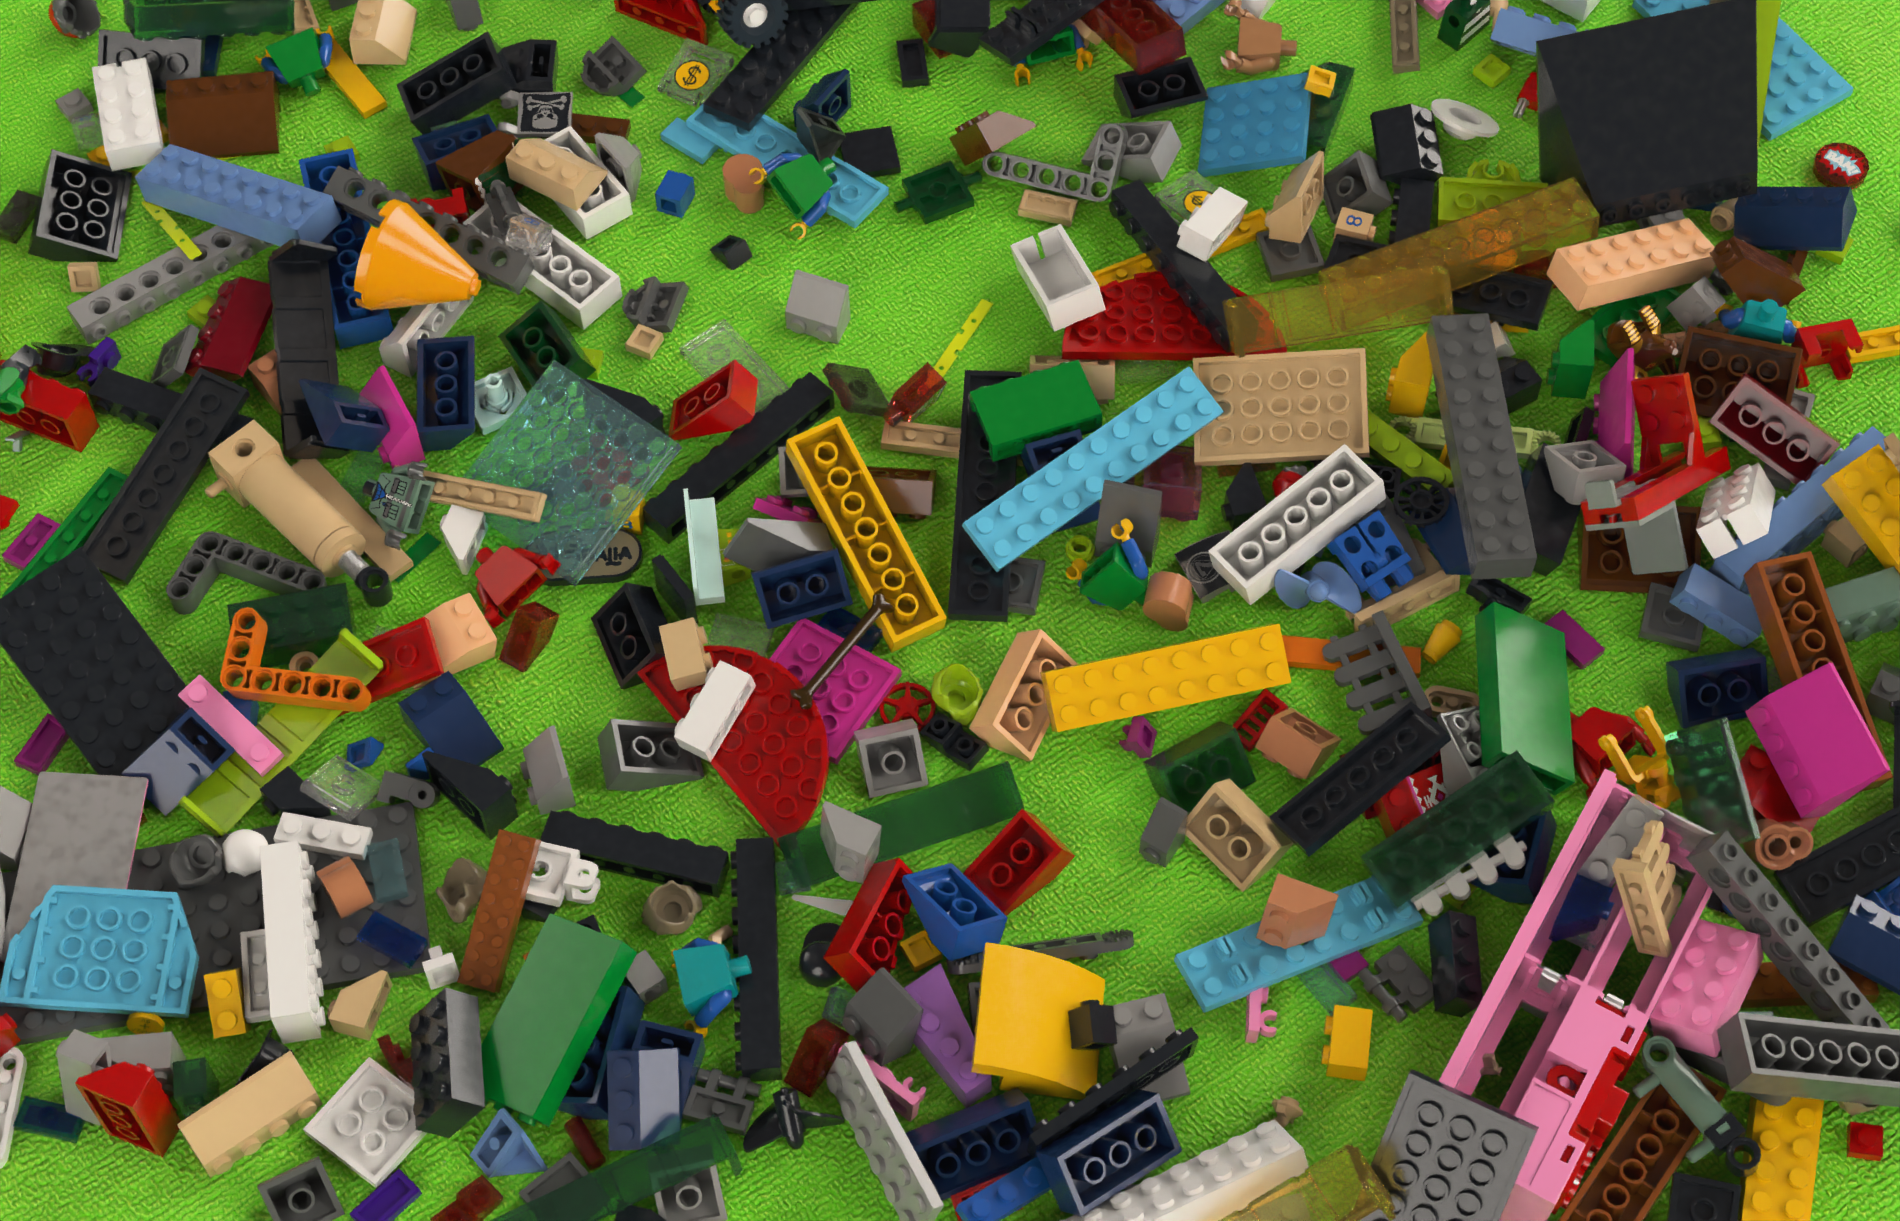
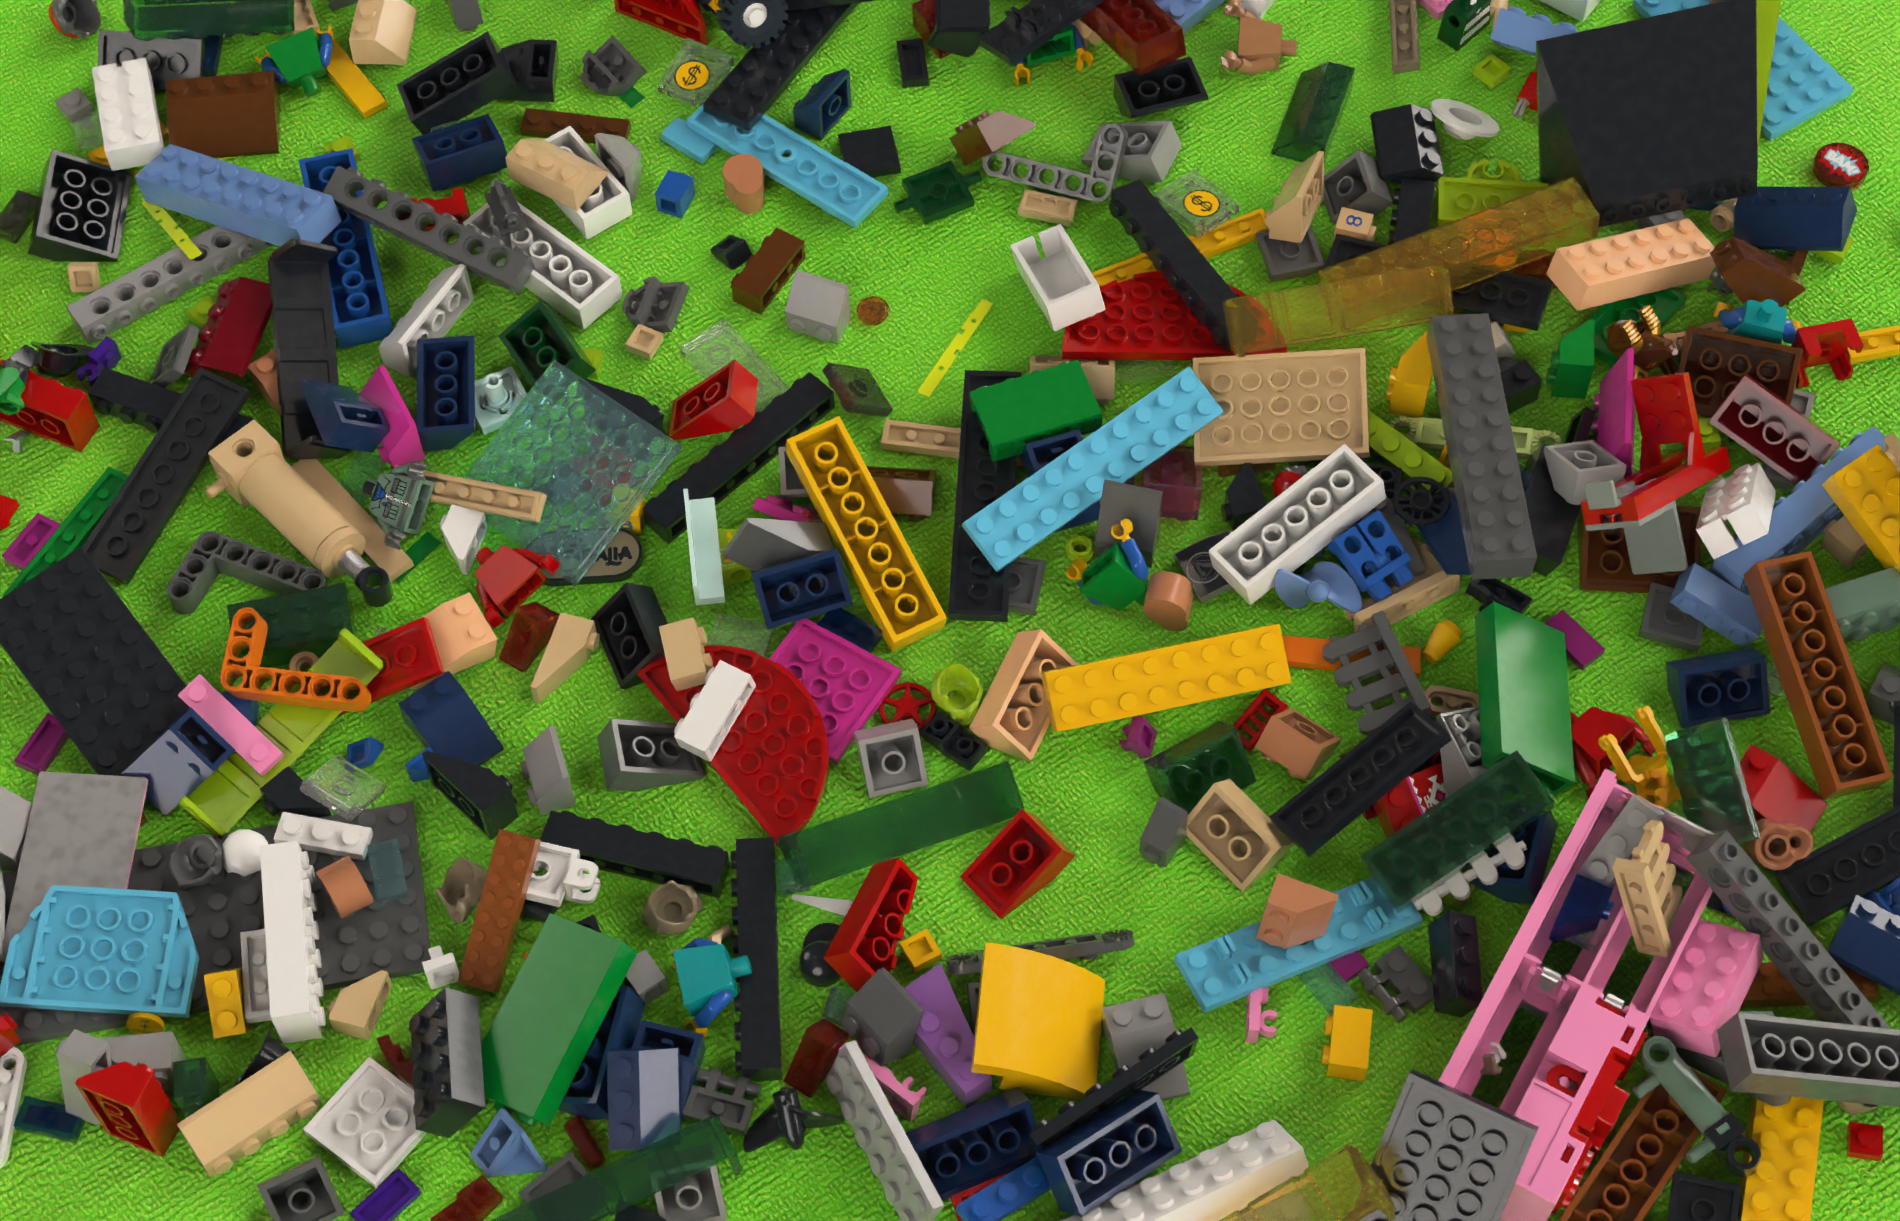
(392, 939): clear blue plate -> none
(410, 264): light orange cone -> none
(418, 791): dark grey leg -> none
(478, 166): reddish brown slope -> none
(529, 234): clear brick -> none
(538, 113): flag -> none
(565, 653): none -> tan slope
(673, 589): black tile -> none
(768, 270): none -> reddish brown brick
(800, 184): green torso -> none
(806, 693): dark brown piece -> none
(818, 133): pearl dark grey slope -> none
(849, 842): light grey slope -> none
(872, 310): none -> clear orange piece
(915, 396): clear red torso -> none
(954, 911): blue slope -> none
(1092, 1026): black brick -> none
(1211, 223): white brick -> none
(1255, 125): dark azure plate -> none
(1287, 1110): tan plate -> none
(1320, 81): yellow plate -> none
(1498, 1051): none -> white piece
(1697, 304): light grey head -> none
(1817, 741): dark pink slope -> none

